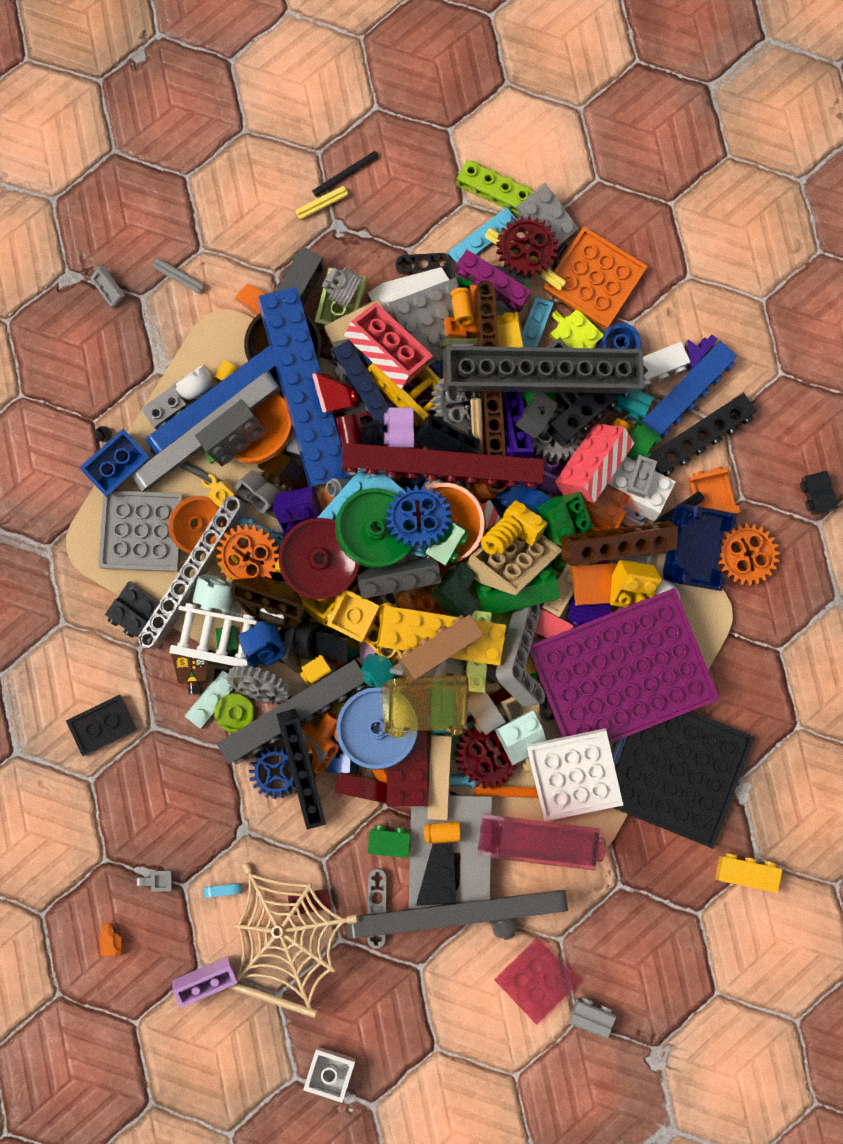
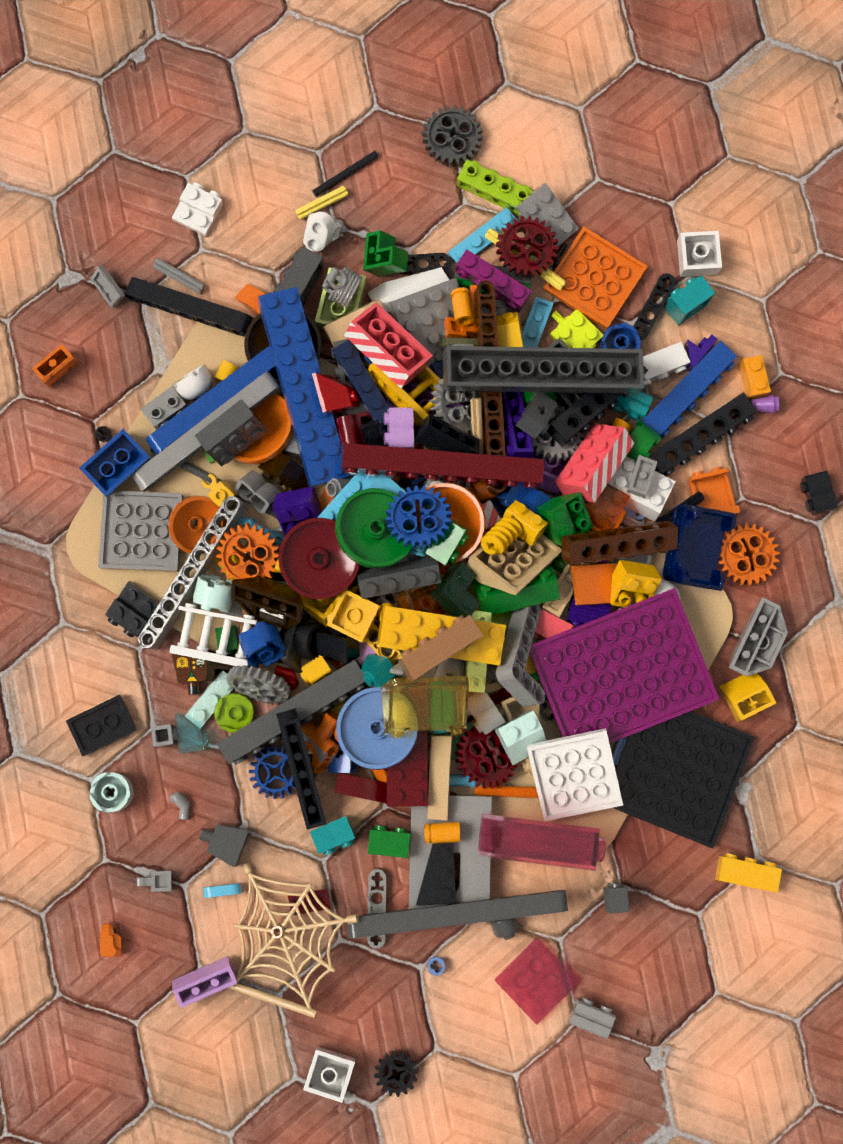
(54, 365): none -> orange brick
(100, 790): none -> light aqua brick
(164, 735): none -> light grey brick
(183, 803): none -> light grey arm
(188, 306): none -> black beam
(189, 736): none -> clear light blue slope
(197, 208): none -> white plate
(225, 842): none -> dark grey torso
(289, 676): none -> red arm
(320, 231): none -> white piece
(332, 835): none -> teal brick
(382, 256): none -> green brick
(404, 1068): none -> black gear
(432, 970): none -> medium blue bush
(446, 150): none -> dark grey gear
(616, 898): none -> dark grey brick
(654, 307): none -> black beam
(689, 300): none -> teal brick
(699, 253): none -> white brick
(747, 696): none -> yellow slope
(754, 377): none -> light orange brick
(759, 639): none -> light grey wedge
(766, 404): none -> medium lavender cone

